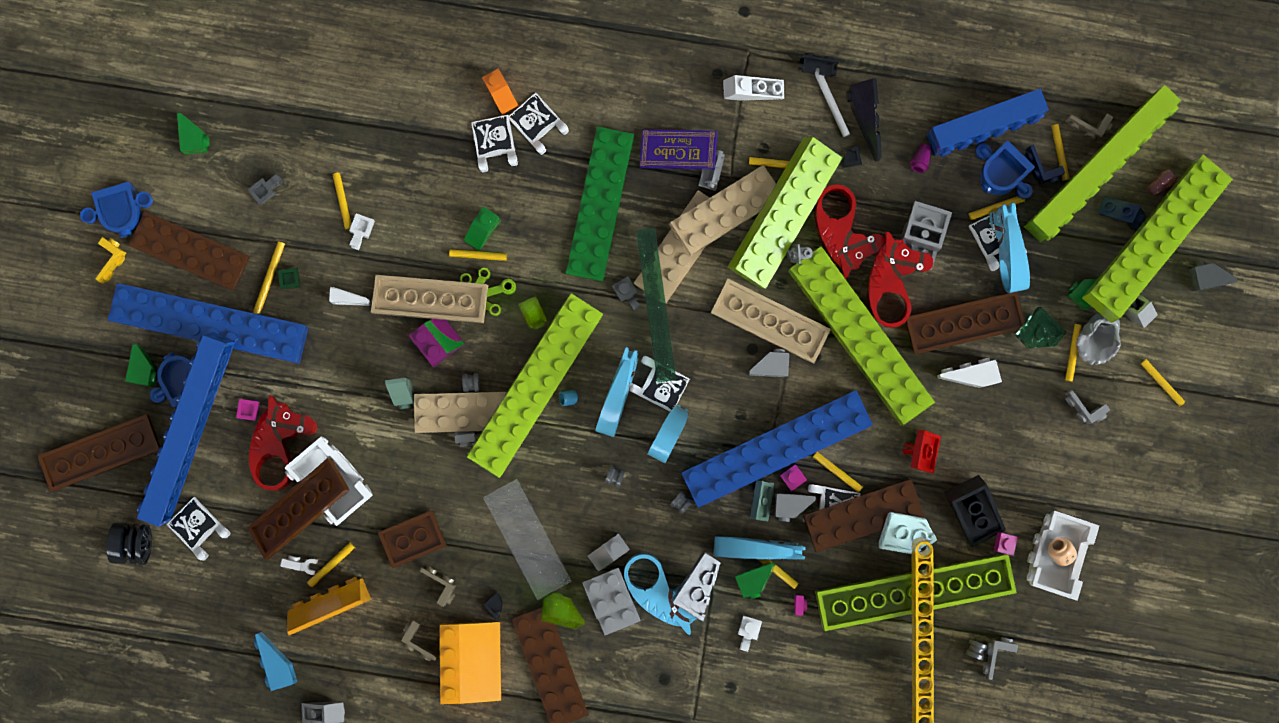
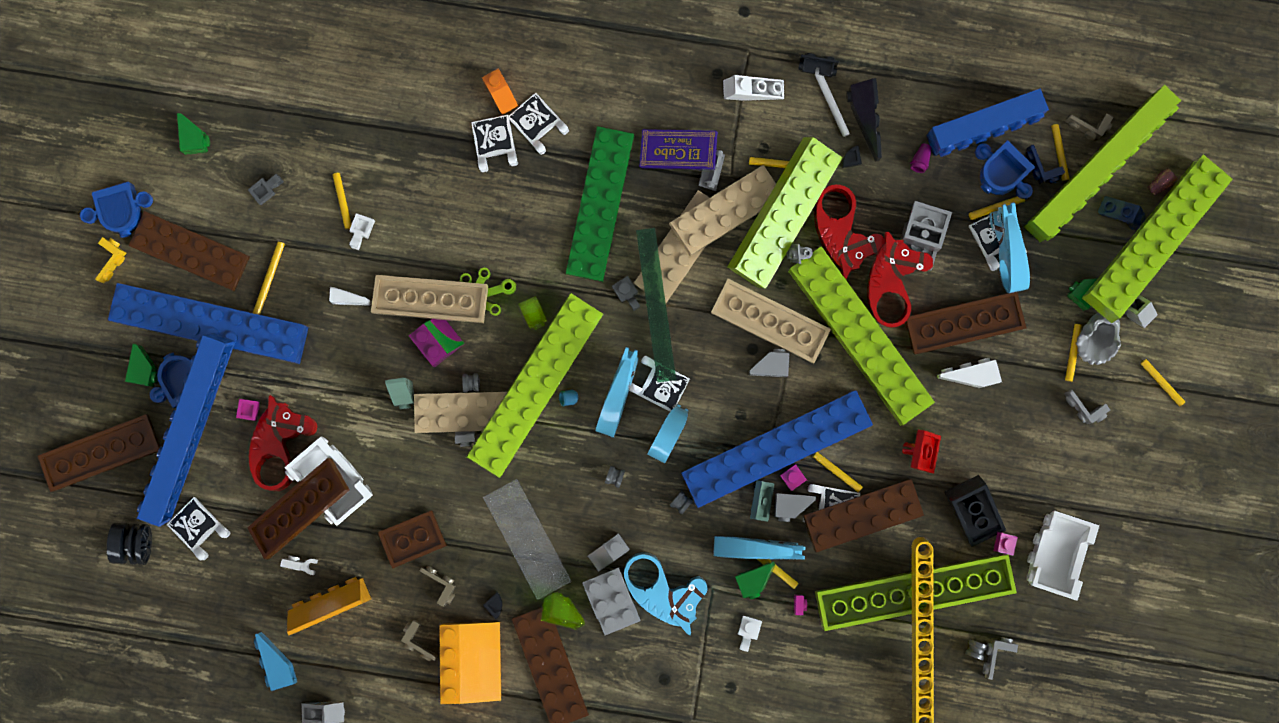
(289, 278): dark green plate -> none
(331, 564): yellow bar -> none
(478, 255): yellow bar -> none
(481, 228): green slope -> none
(696, 587): wing -> none
(901, 531): light aqua tile -> none
(1040, 330): clear green plate -> none
(1062, 551): light nougat head -> none
(1209, 276): dark grey slope -> none

